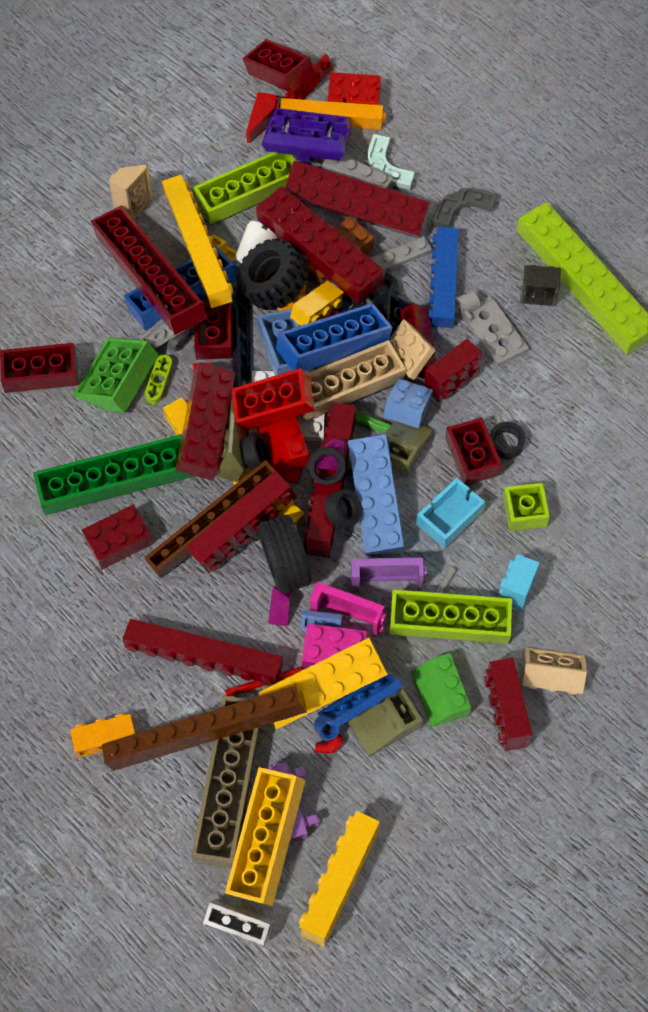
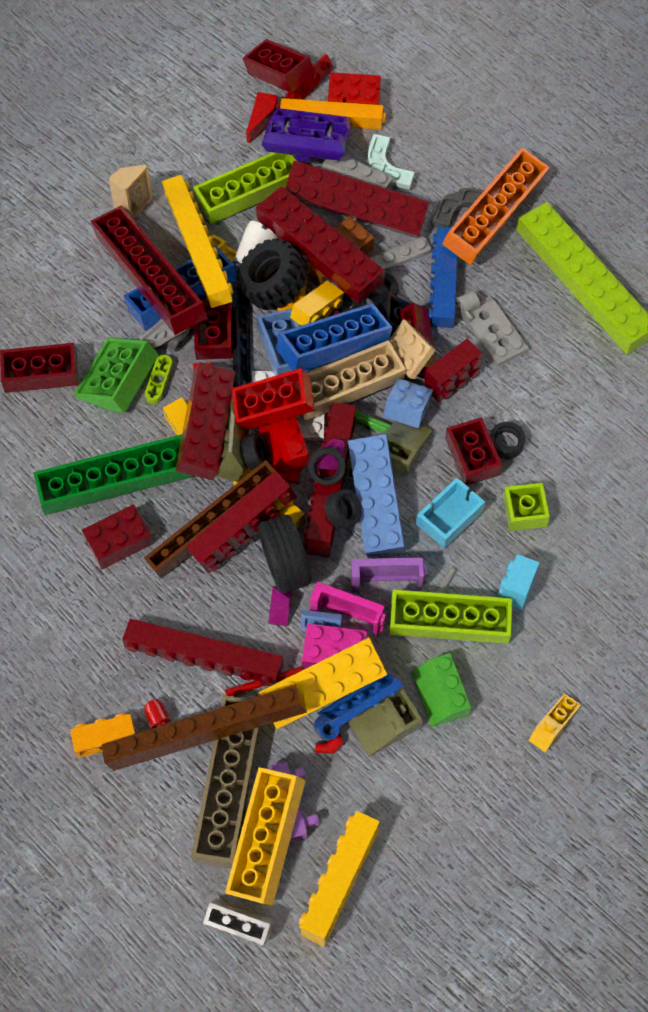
(156, 713): none -> red brick
(495, 206): none -> orange brick
(508, 704): dark red brick -> none
(540, 285): clear smoke brick -> none
(554, 671): tan slope -> none
(554, 722): none -> yellow slope

